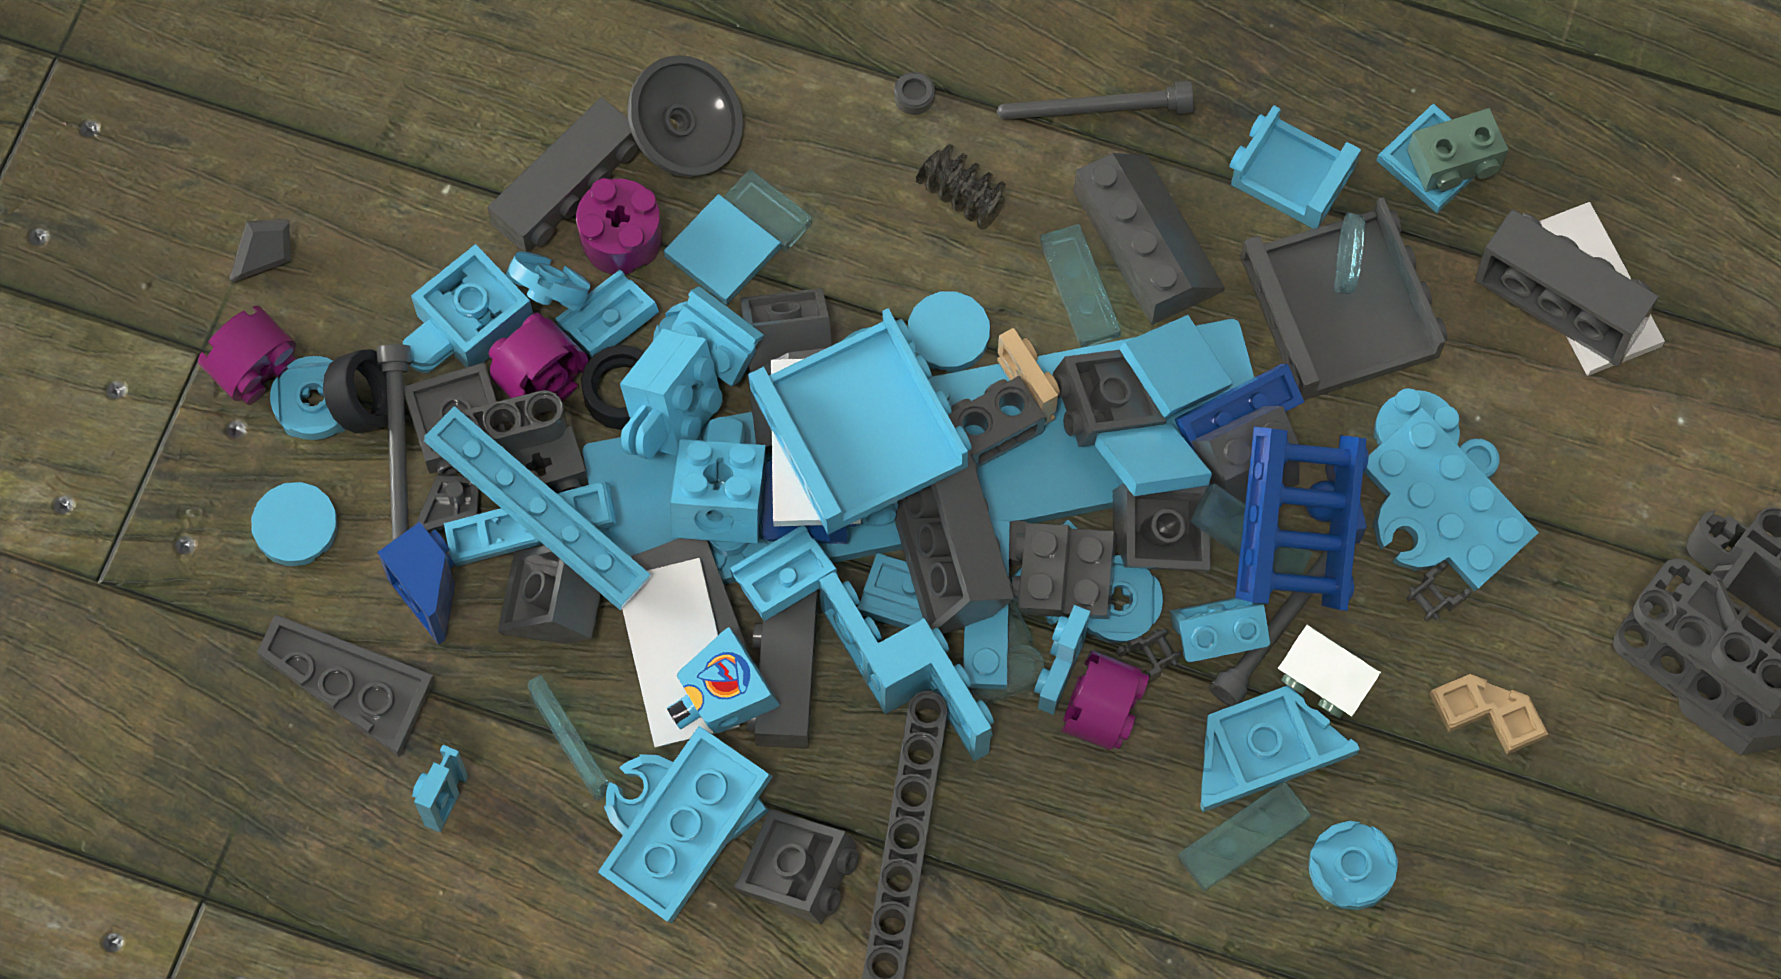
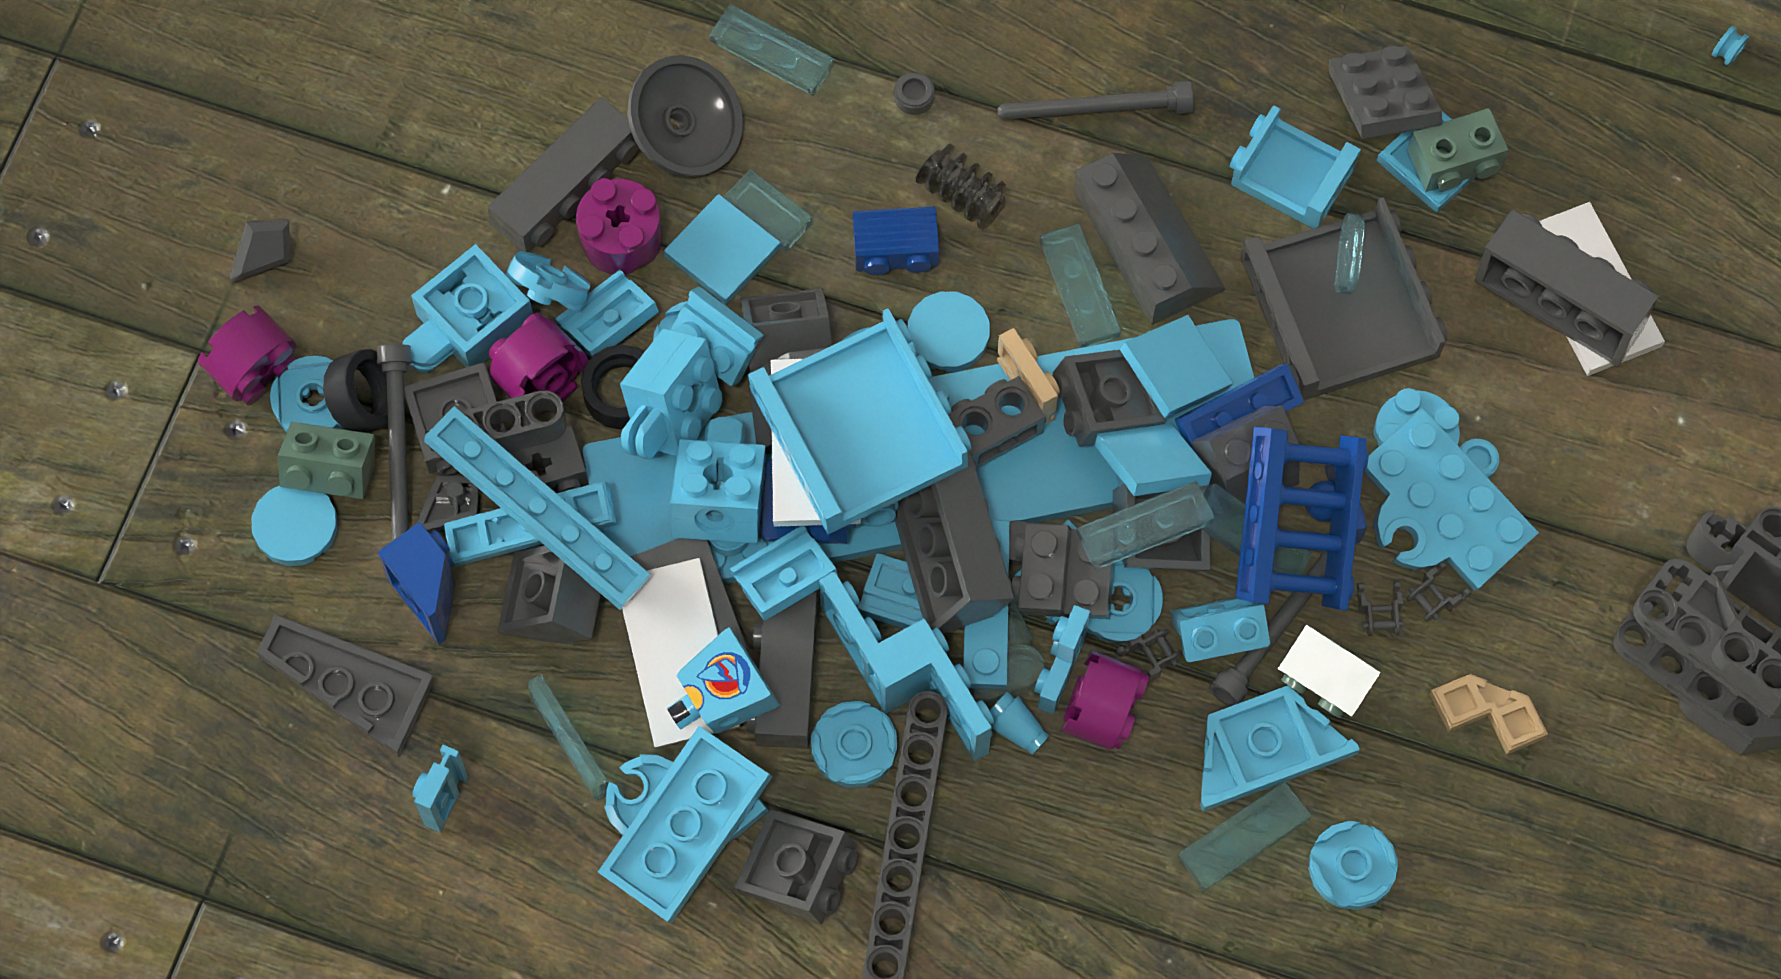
(326, 460): none -> sand green brick
(771, 49): none -> clear light blue tile
(854, 744): none -> medium azure tile
(895, 240): none -> blue brick
(1017, 723): none -> medium azure cone
(1145, 525): none -> clear light blue tile
(1365, 607): none -> dark grey piece
(1385, 91): none -> dark grey plate
(1730, 45): none -> medium azure bush

